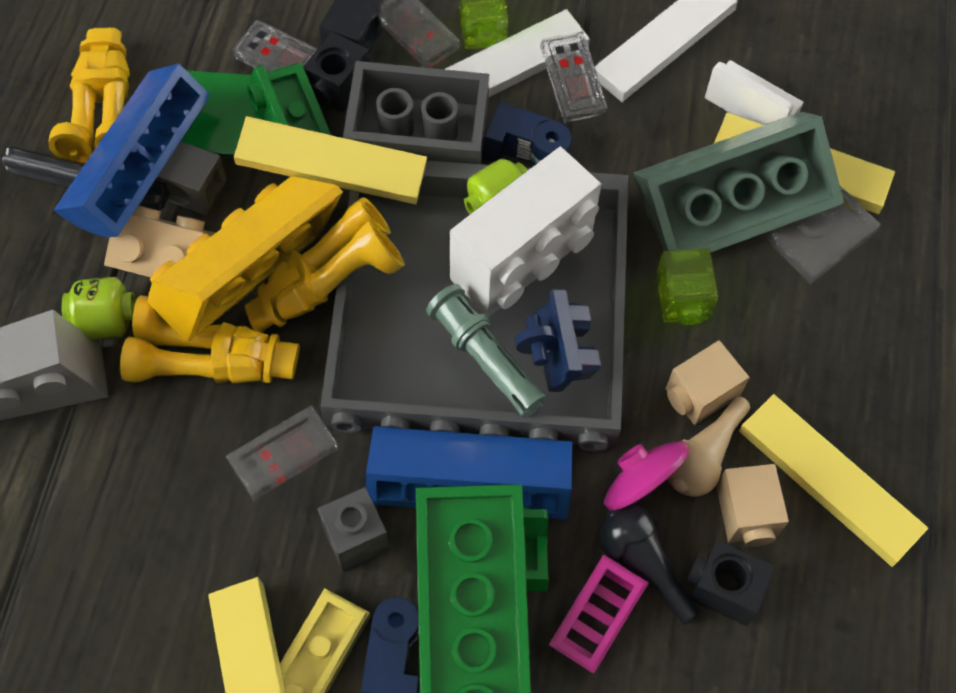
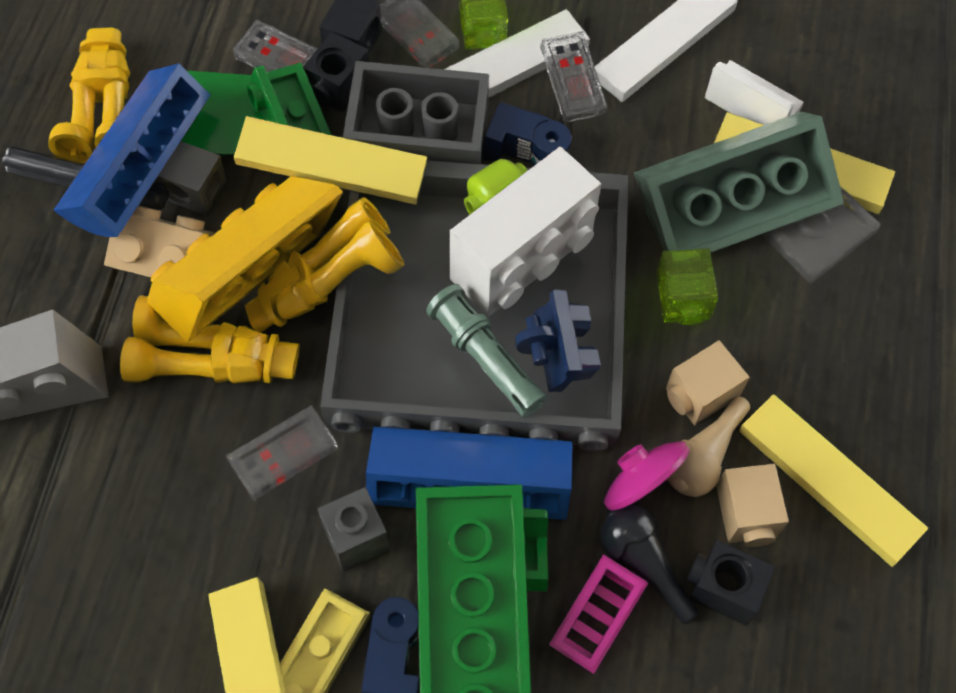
(99, 307): lime head -> none

